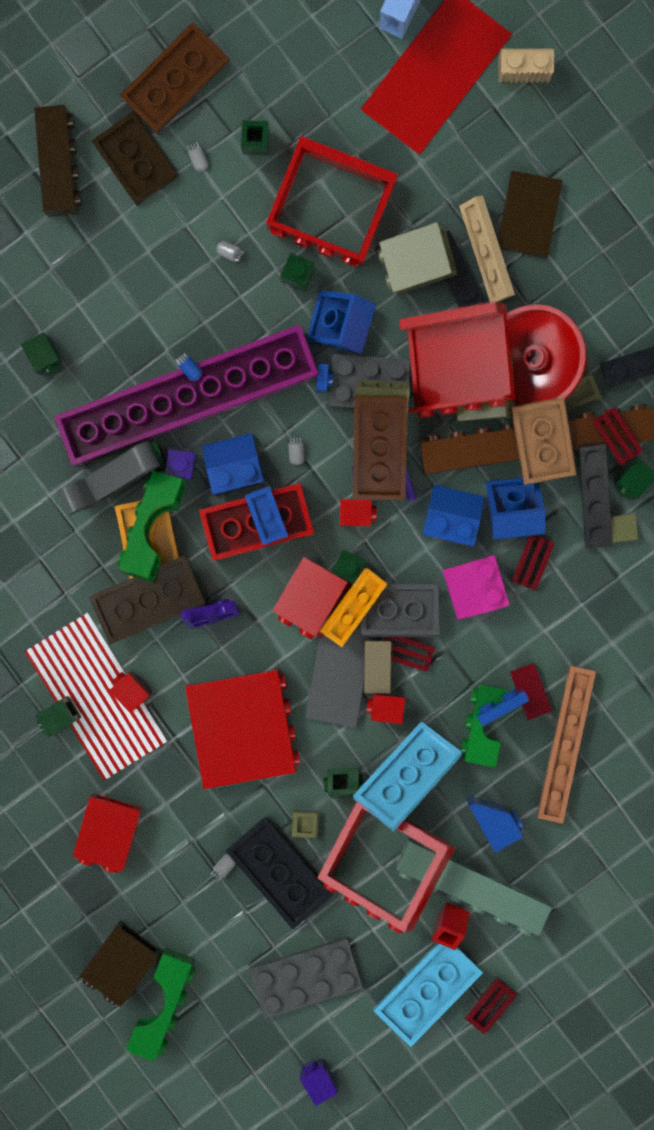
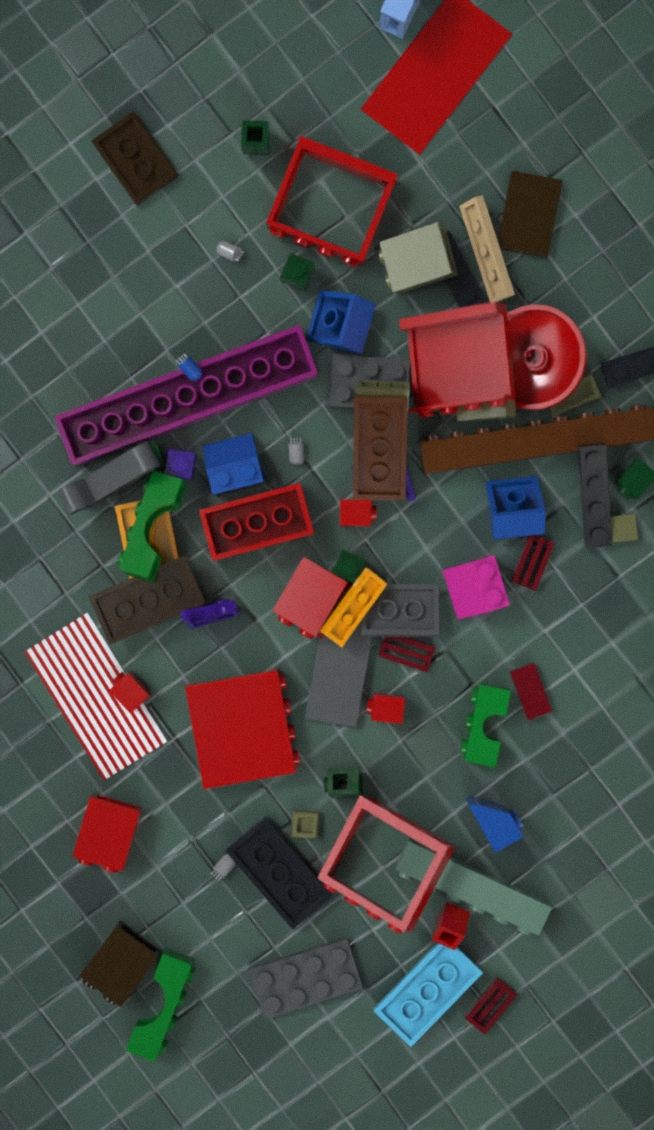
(42, 354): dark green brick -> none
(56, 160): dark brown brick -> none
(57, 716): dark green brick -> none
(174, 78): reddish brown plate -> none
(198, 158): light grey piece -> none
(266, 515): blue plate -> none
(318, 1081): dark purple brick -> none
(324, 378): blue plate -> none
(377, 667): dark tan tile -> none
(407, 776): medium azure plate -> none
(453, 515): blue slope -> none
(491, 711): blue plate -> none
(525, 65): tan brick -> none
(543, 440): medium nougat tile -> none
(566, 744): nougat plate -> none
(630, 437): dark red tile -> none

